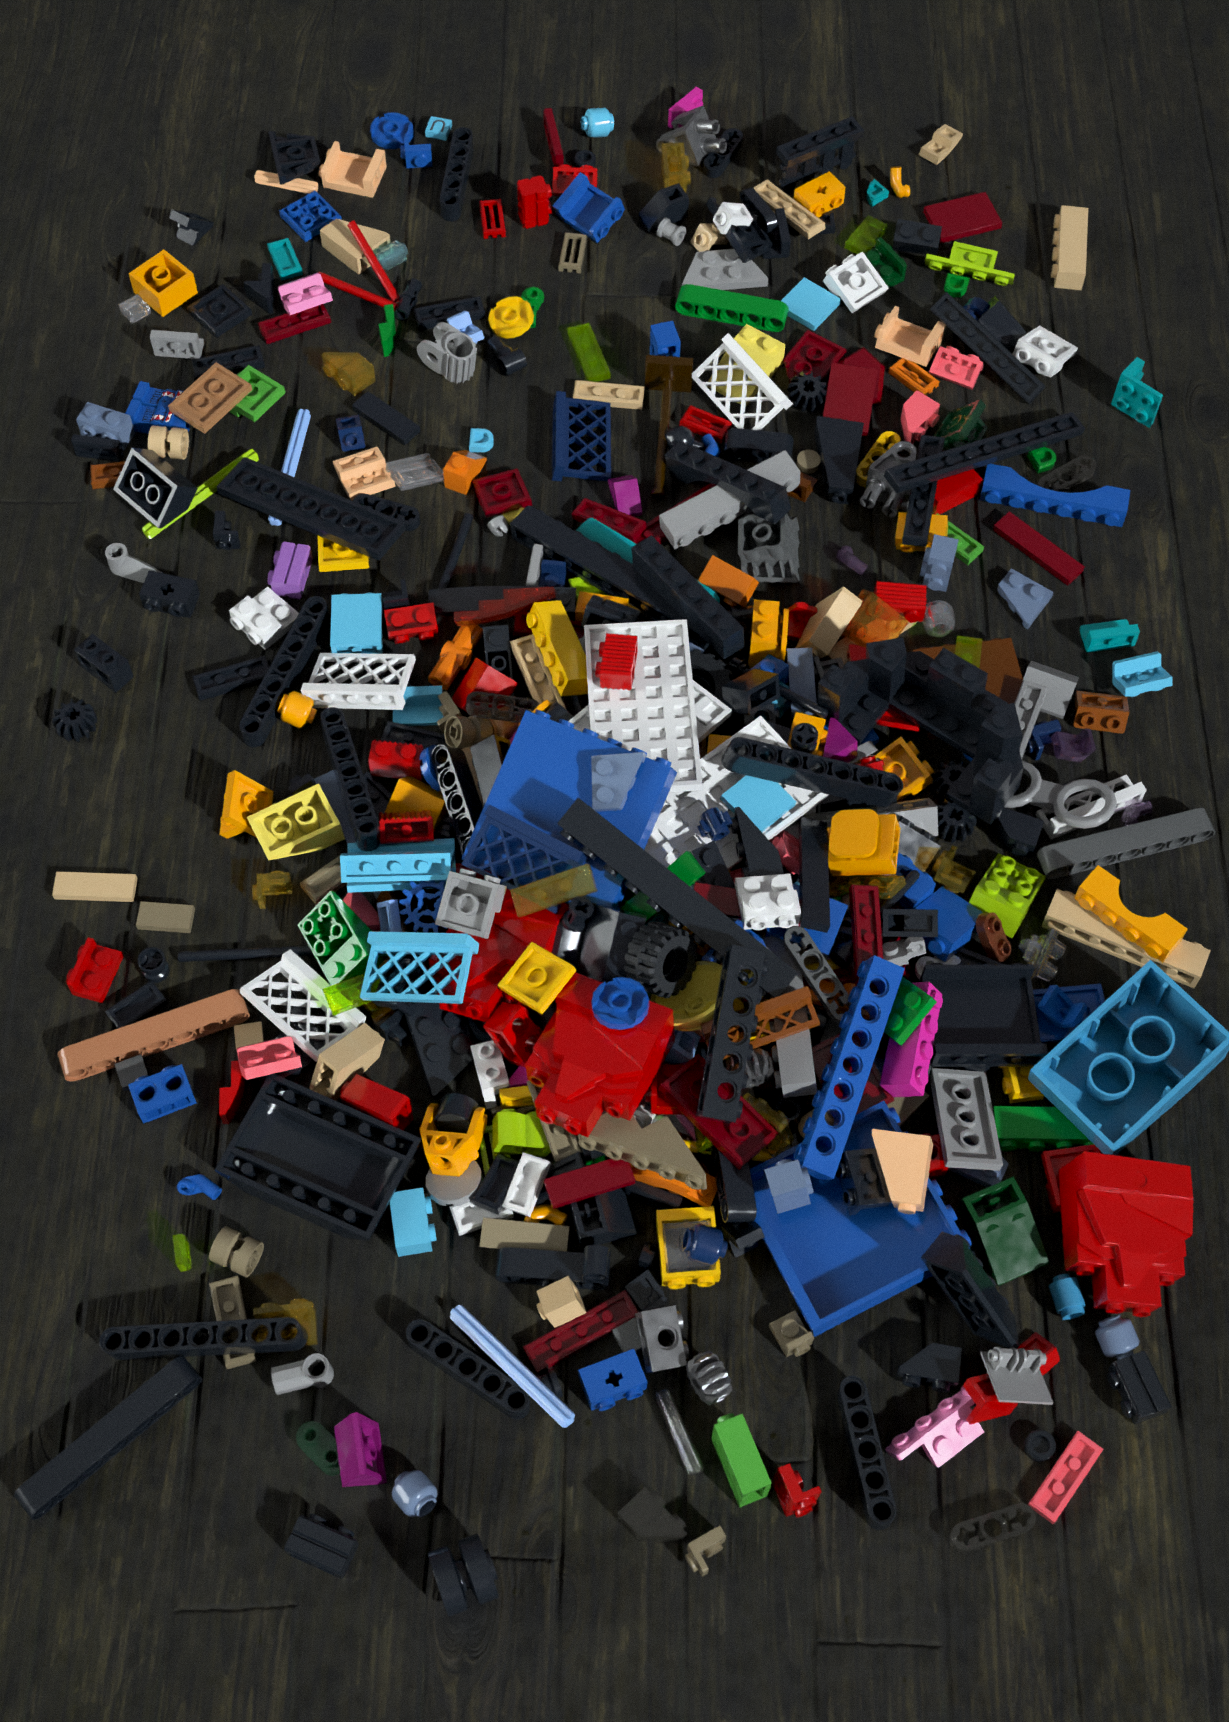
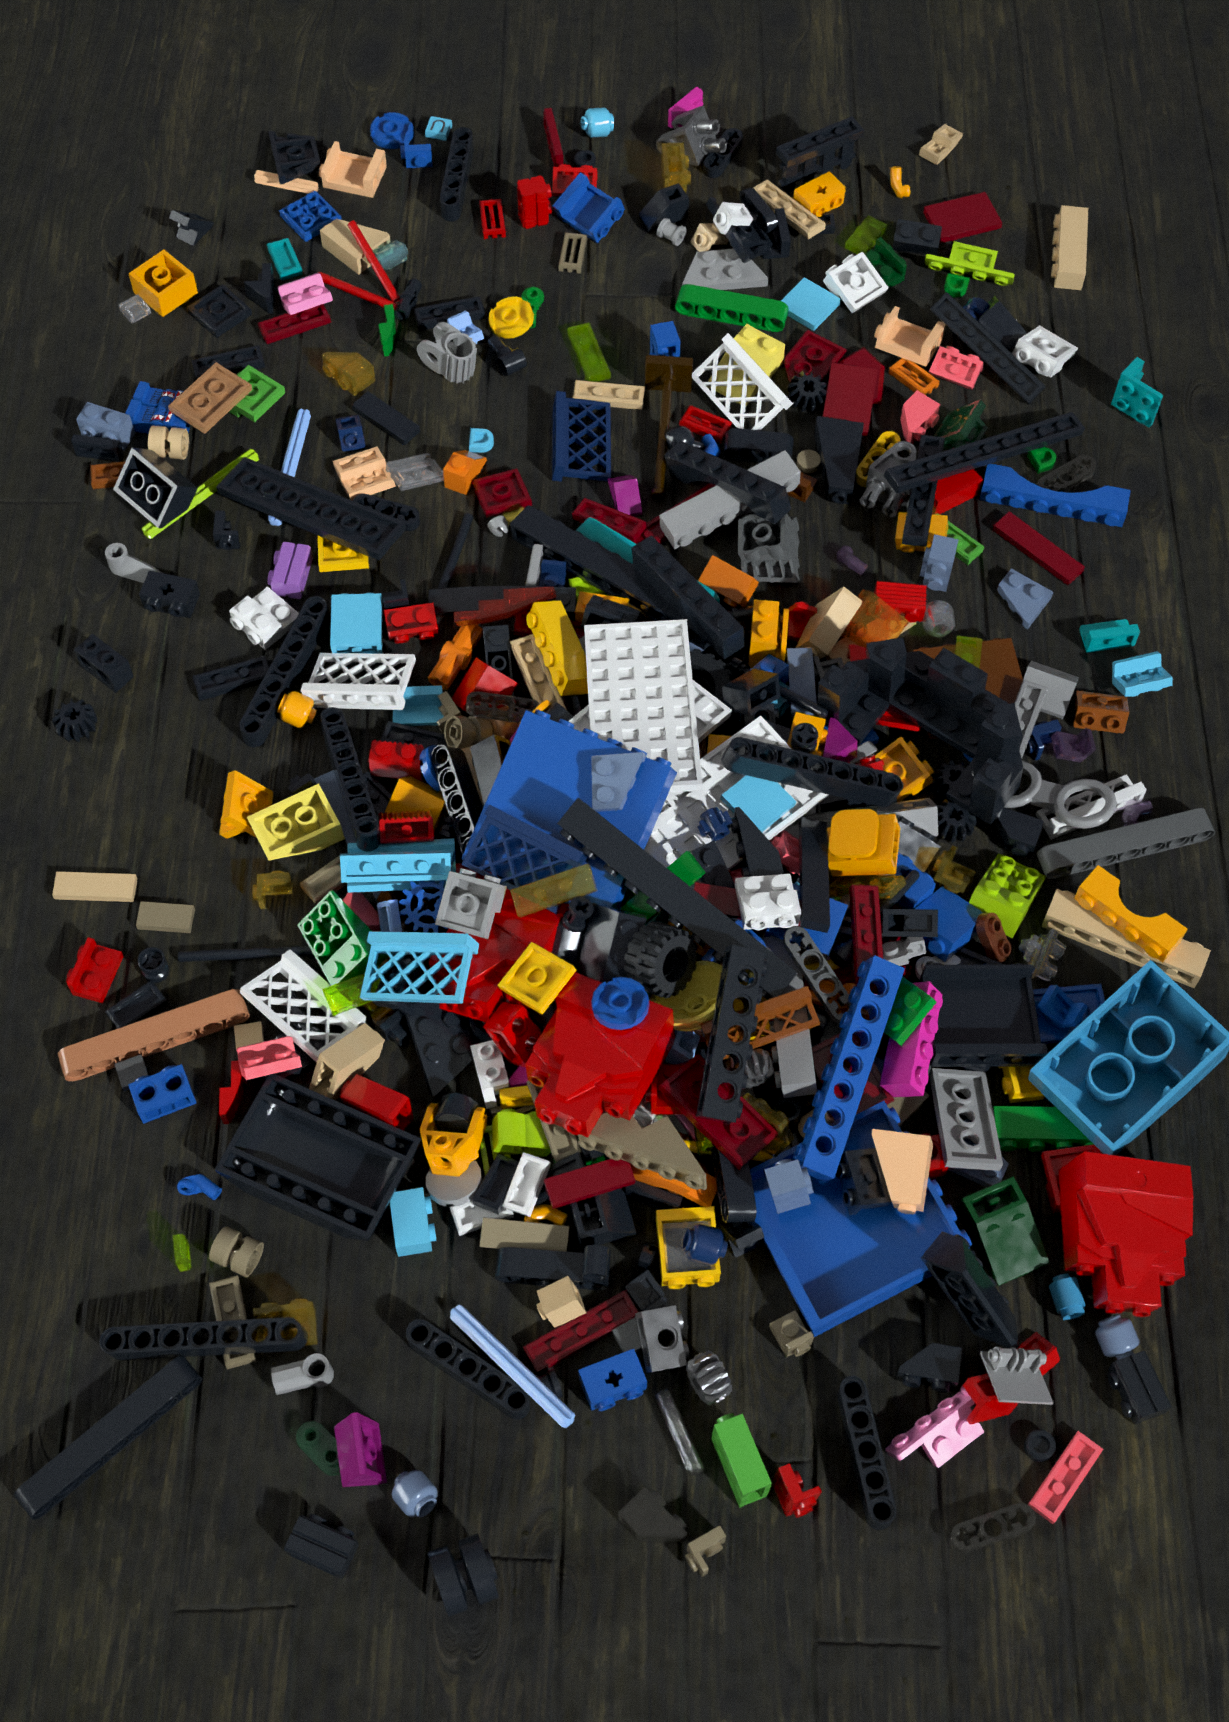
(176, 344): light grey bracket -> none
(617, 662): red brick -> none
(876, 193): teal tile -> none

